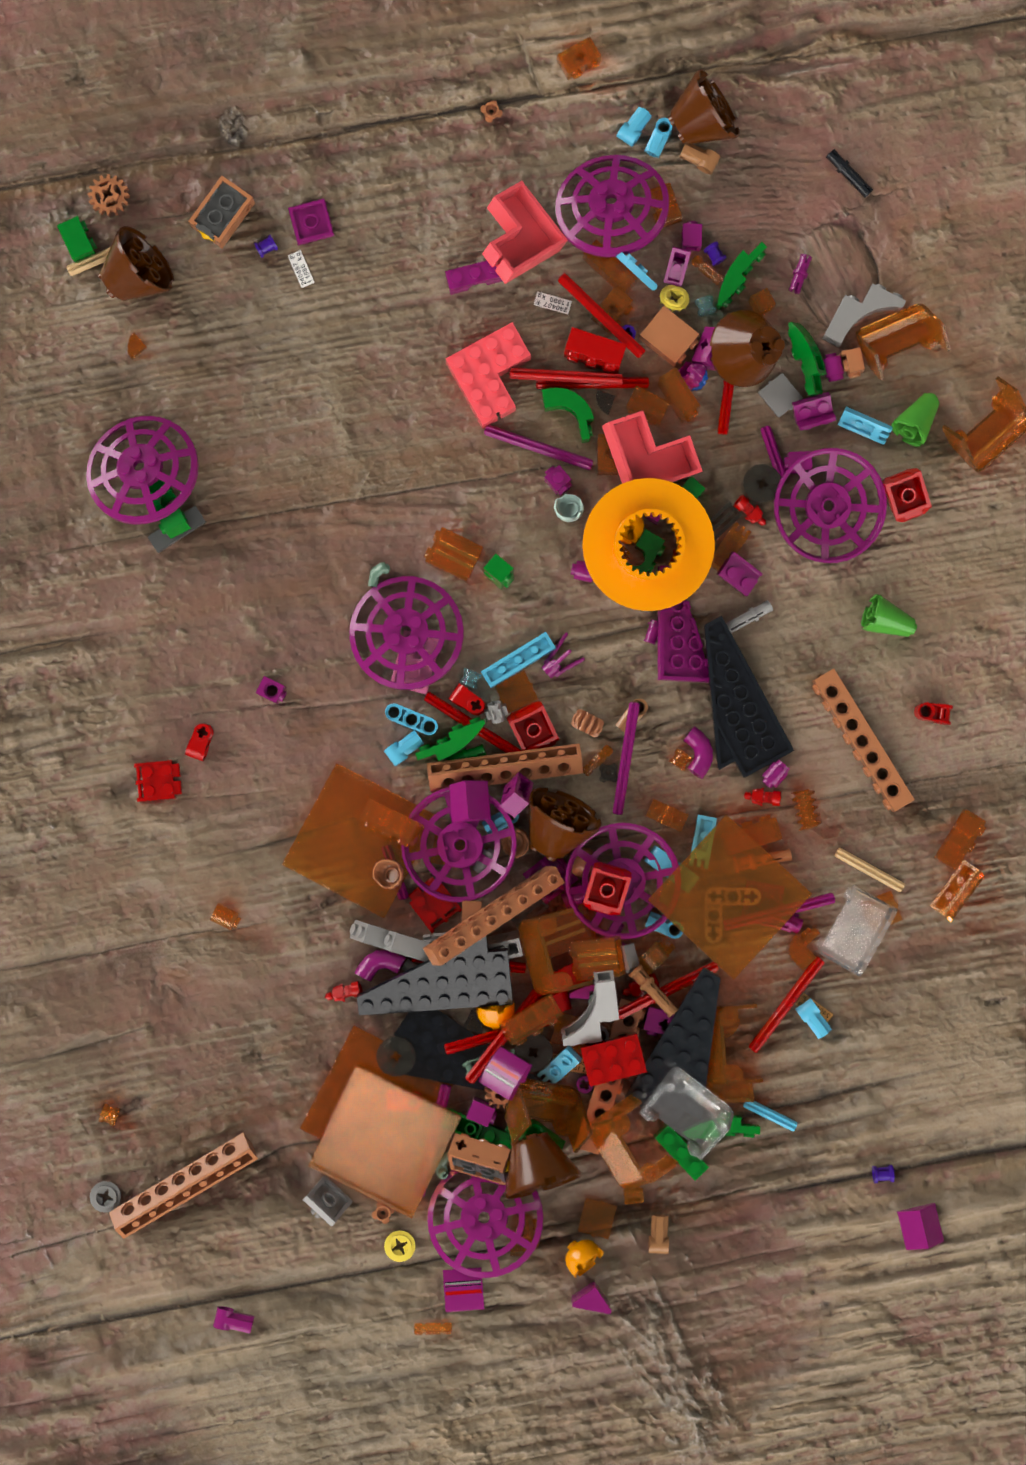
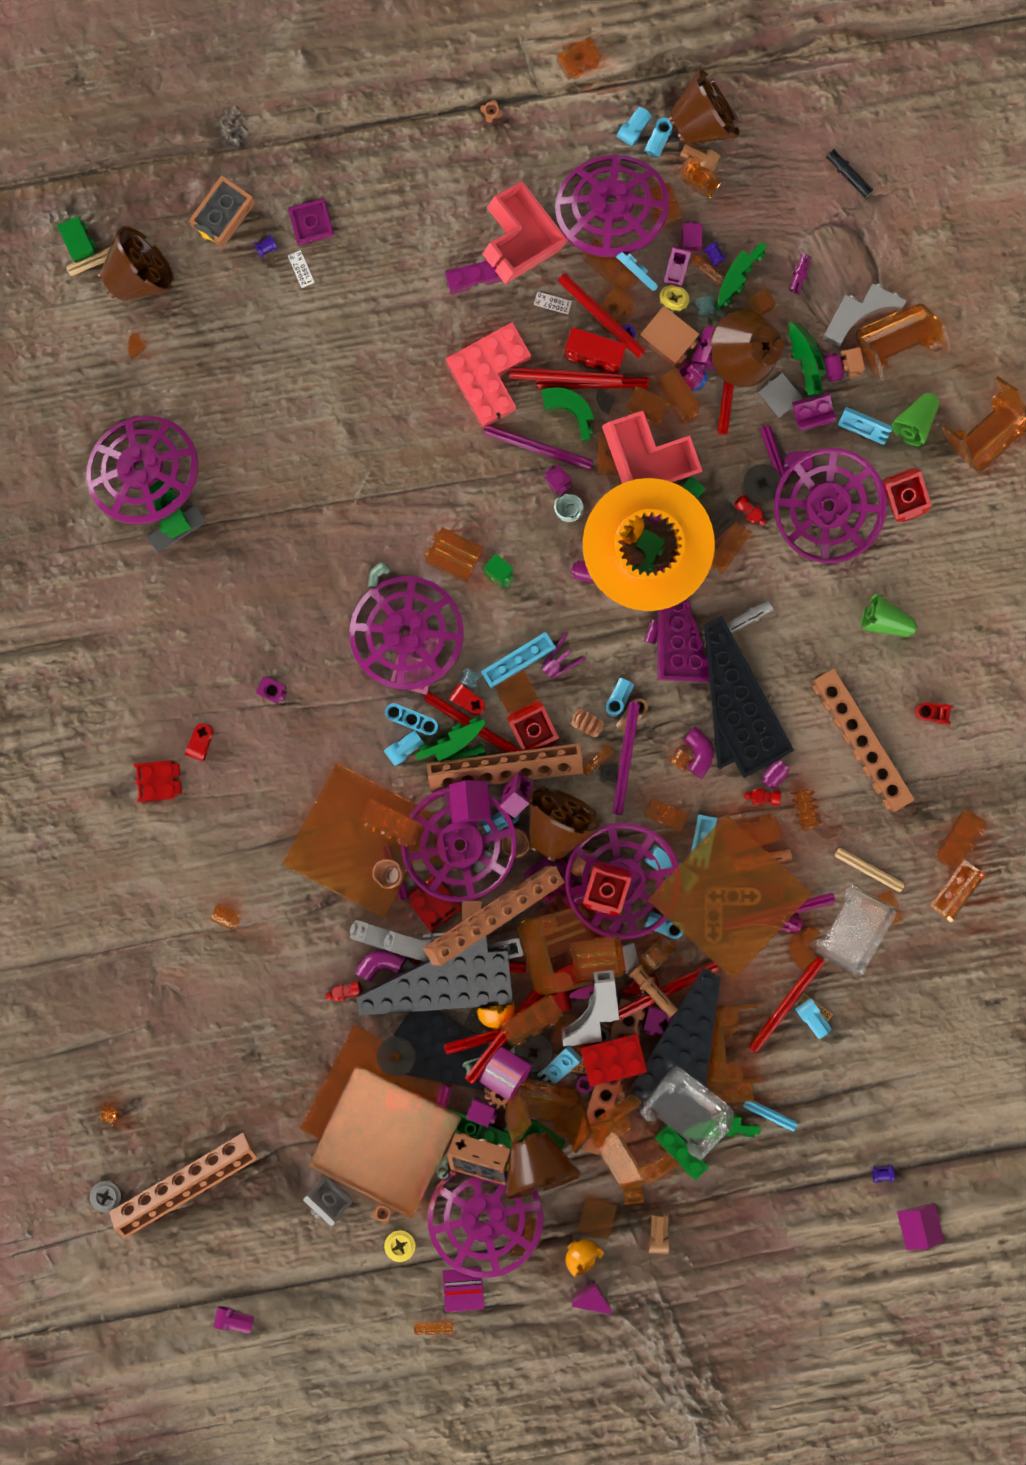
(111, 187): nougat gear -> none
(496, 712): light grey gear -> none
(620, 696): none -> medium azure piece
(698, 178): none -> clear orange brick
(739, 573): magenta plate -> none

